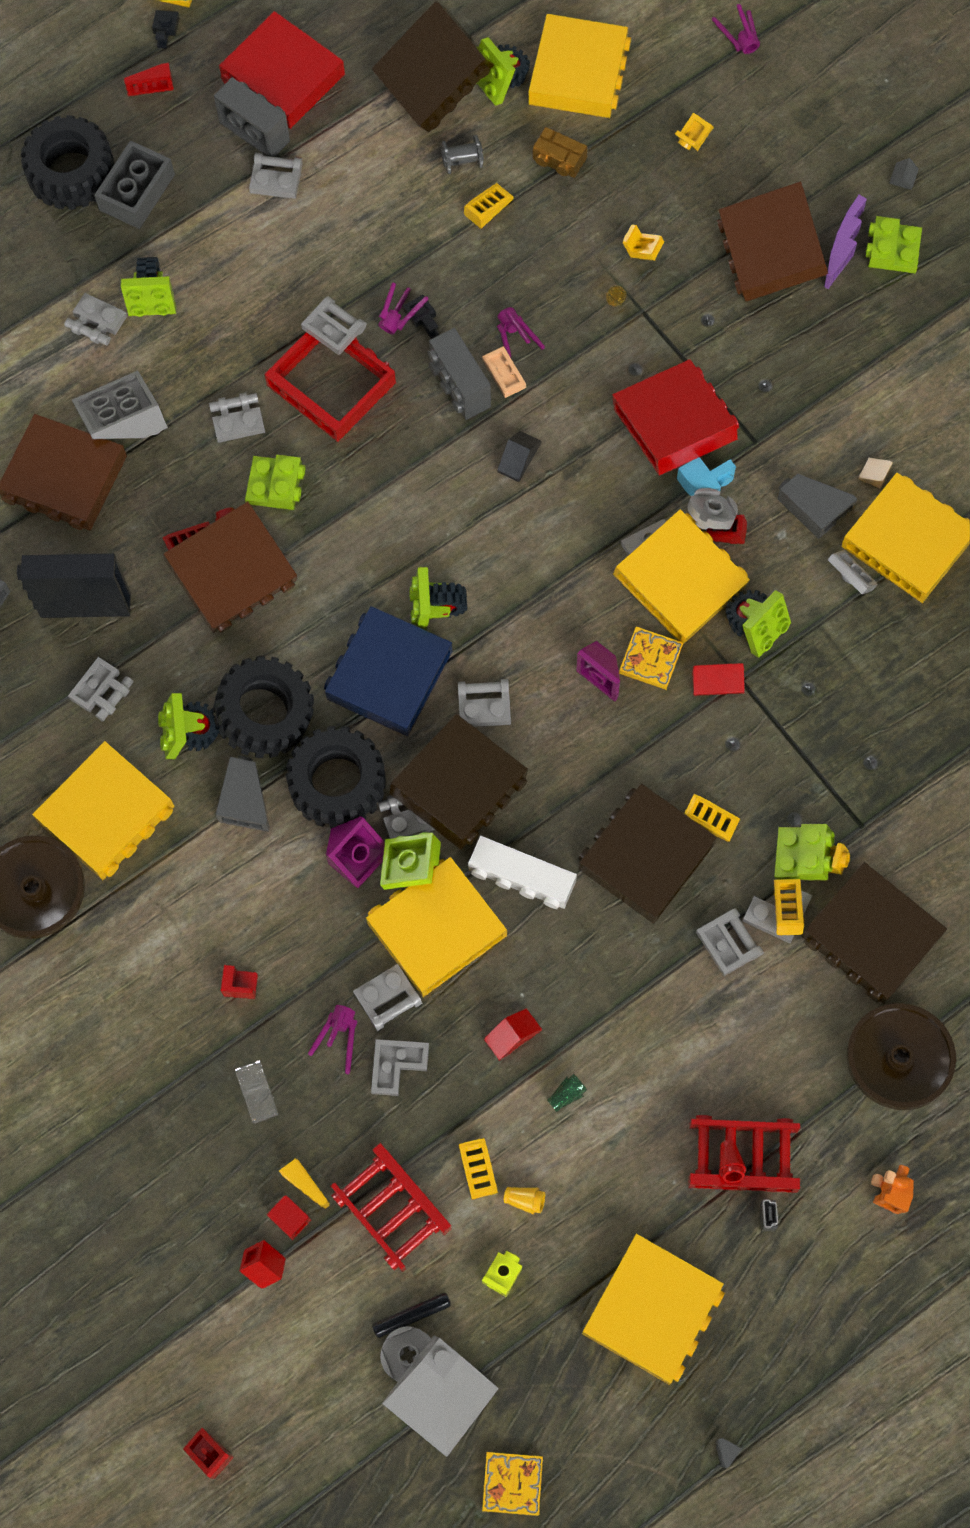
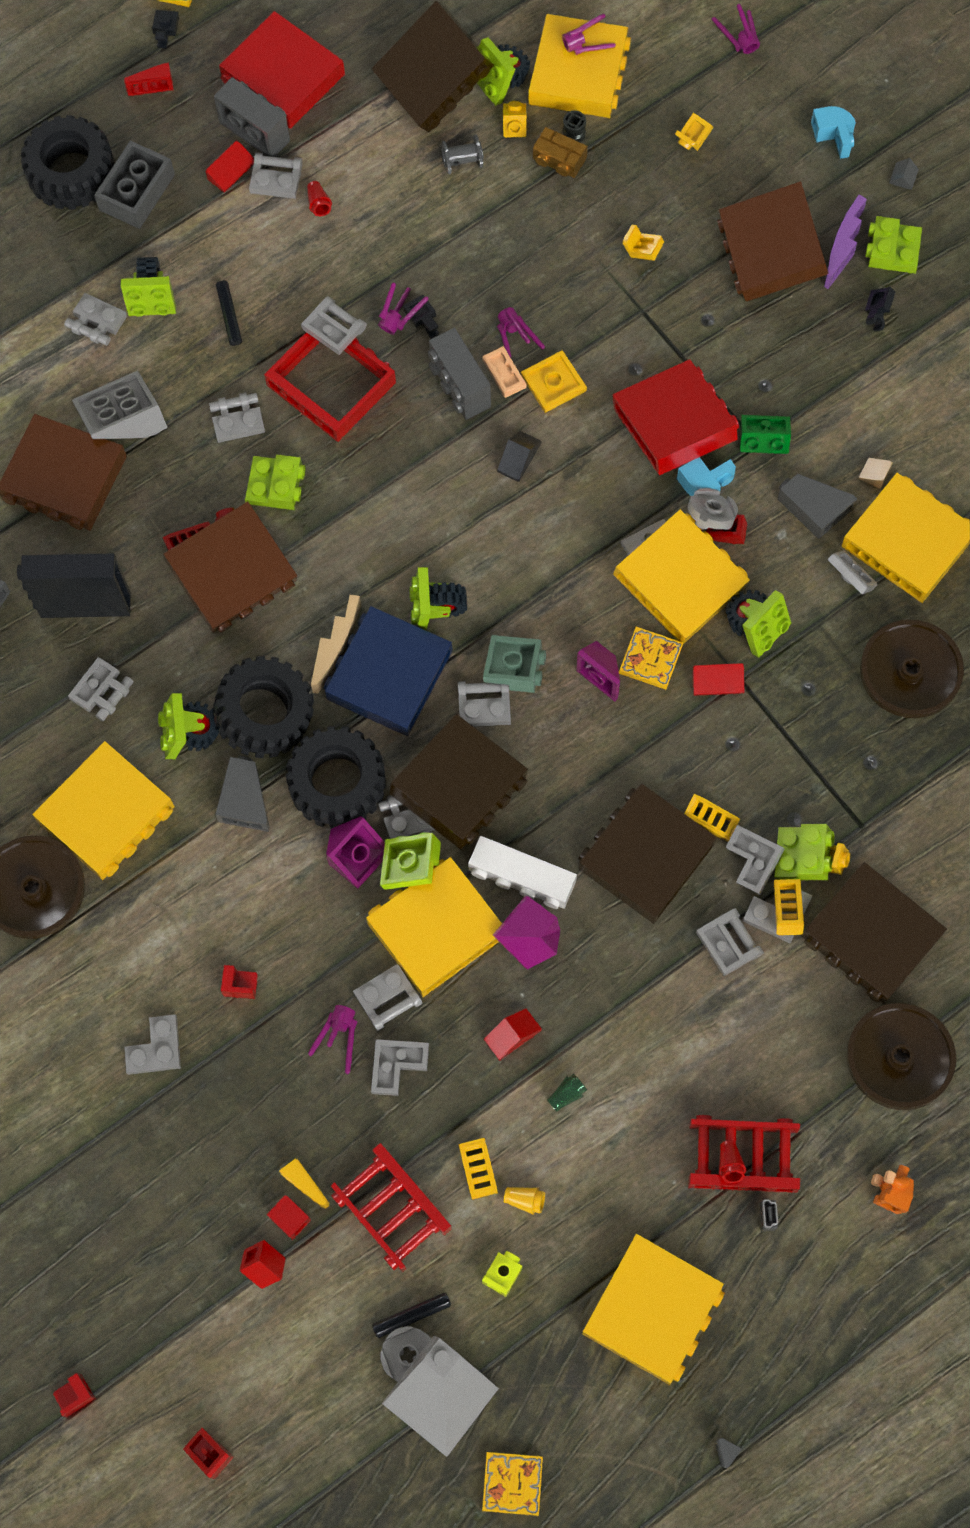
(73, 1395): none -> red panel
(161, 1053): none -> light grey plate
(228, 313): none -> black axle
(229, 166): none -> red slope
(256, 1092): clear slope -> none
(319, 201): none -> red cone
(331, 649): none -> tan slope
(482, 219): yellow slope -> none
(514, 119): none -> yellow bracket
(515, 663): none -> sand green plate
(529, 933): none -> magenta slope
(553, 381): none -> yellow tile
(574, 39): none -> magenta plant
(574, 125): none -> pearl dark grey wheel
(617, 293): clear yellow hinge -> none
(761, 857): none -> light grey plate
(765, 434): none -> green bracket
(835, 124): none -> medium azure brick
(878, 304): none -> black plate
(911, 668): none -> dark brown dish

